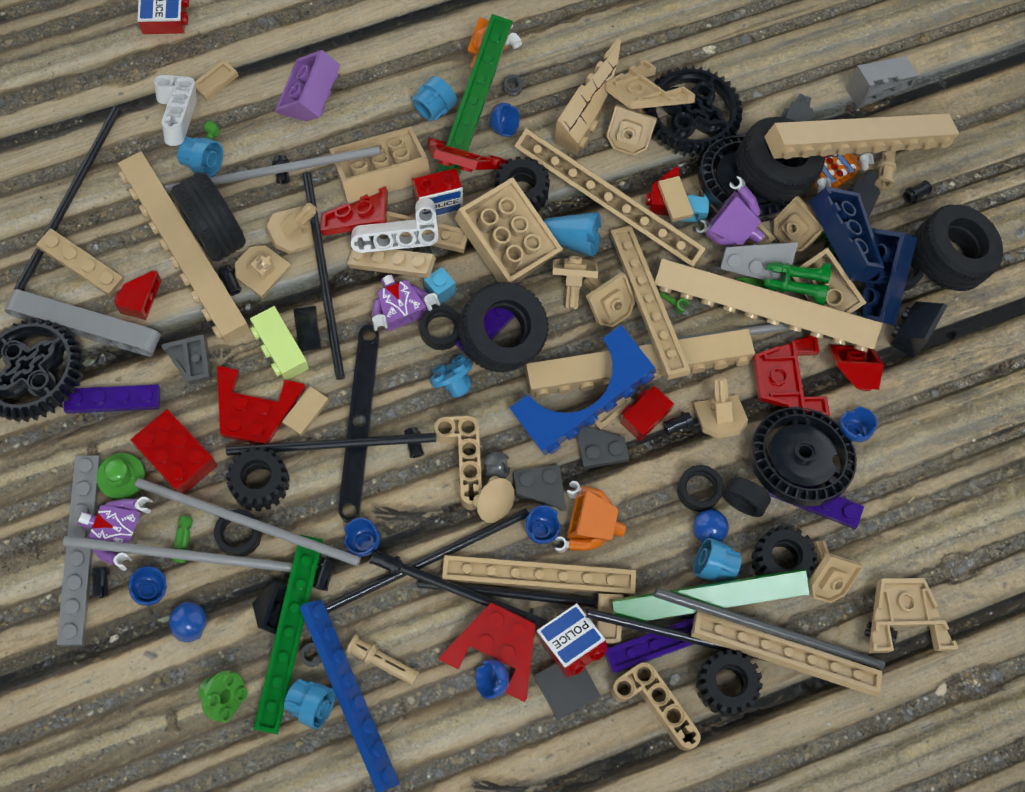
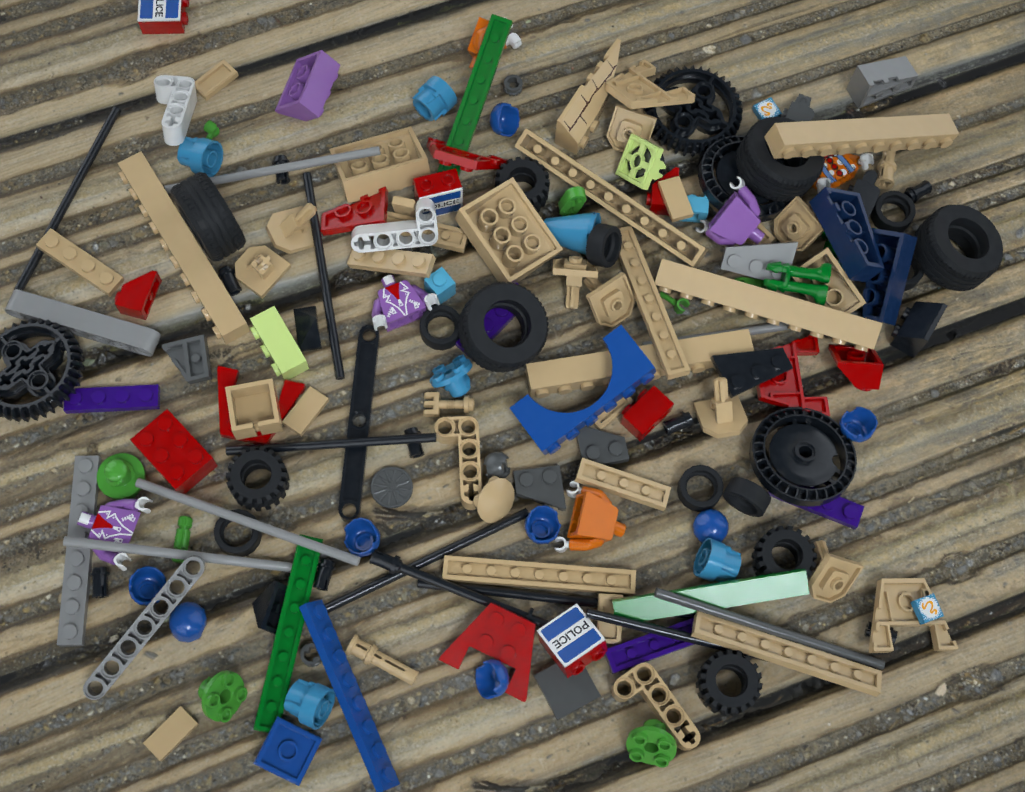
(134, 633): none -> light grey beam
(171, 733): none -> tan tile
(254, 409): none -> tan piece
(287, 751): none -> blue tile
(391, 487): none -> dark grey wheel
(404, 206): none -> tan tile
(467, 404): none -> tan hinge
(572, 201): none -> bright green beam
(604, 245): none -> black tyre
(623, 484): none -> tan plate
(641, 163): none -> yellowish green piece
(651, 744): none -> bright green plate
(750, 368): none -> black wing
(766, 109): none -> tile
(899, 199): none -> black tyre
(927, 609): none -> tile

